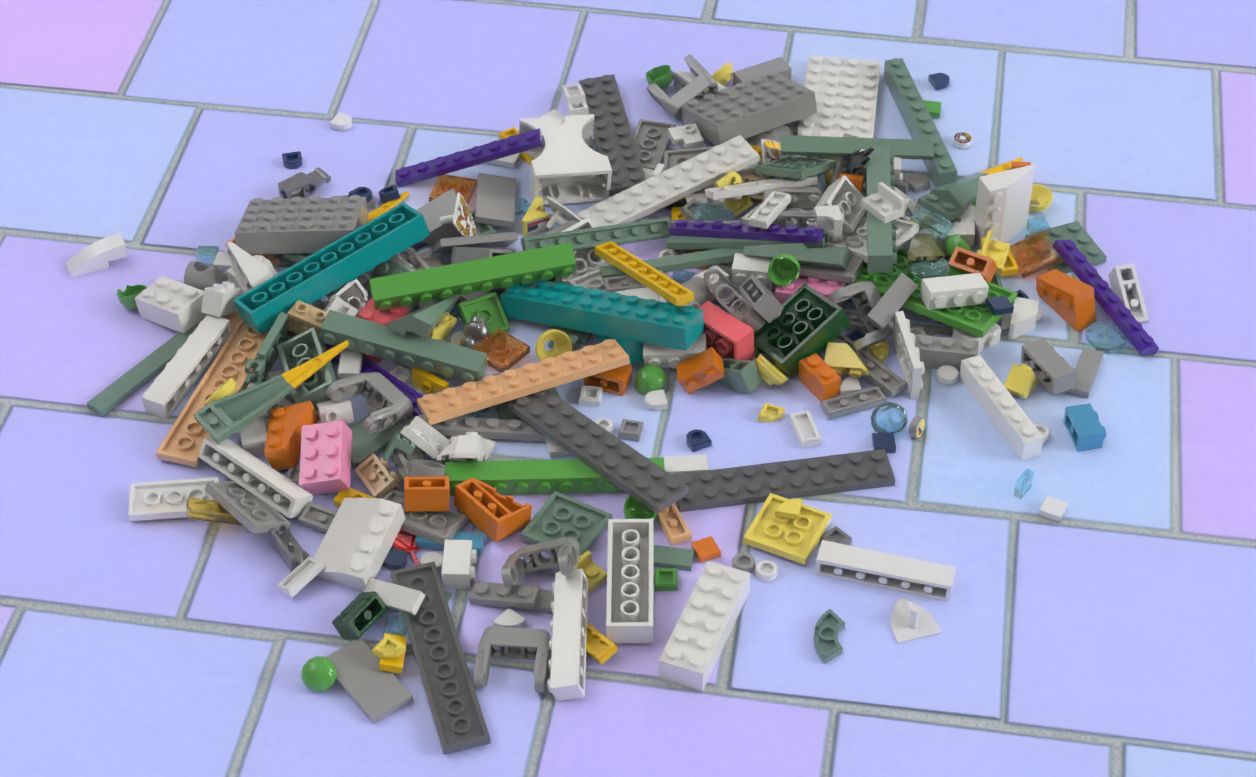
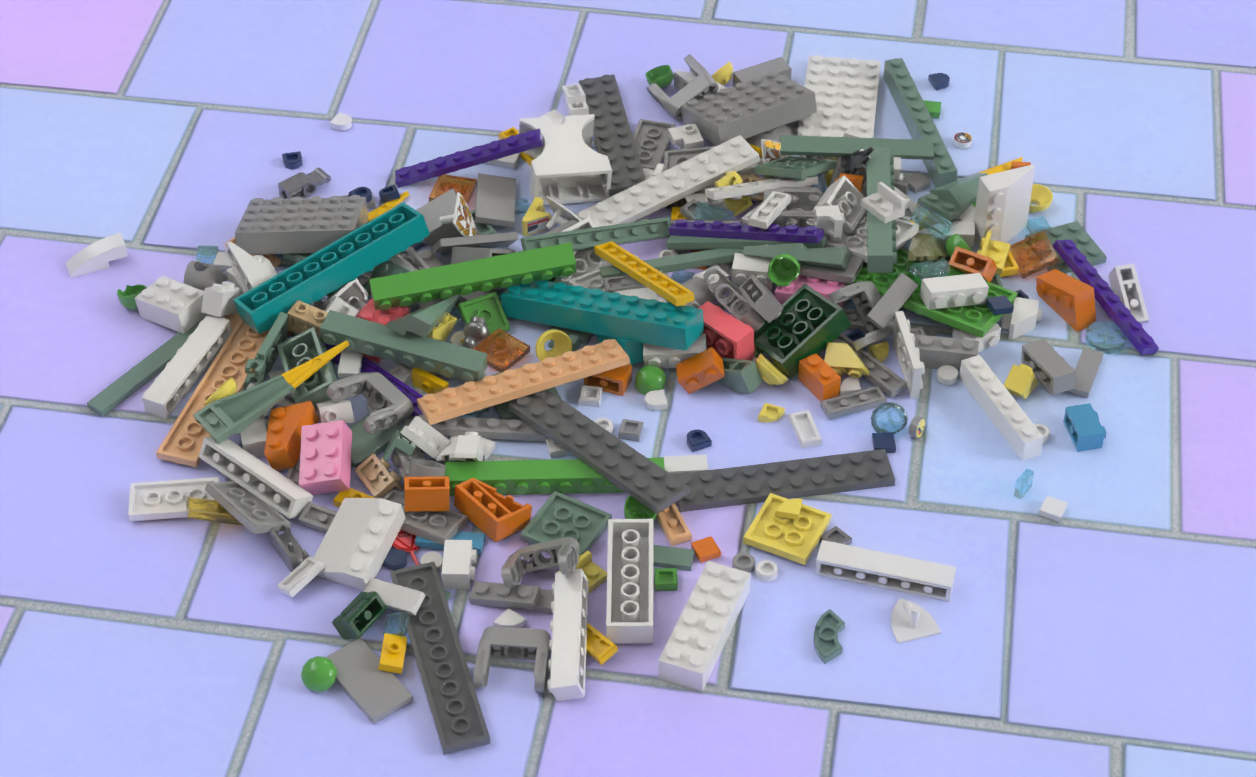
(388, 648): light yellow tile -> none

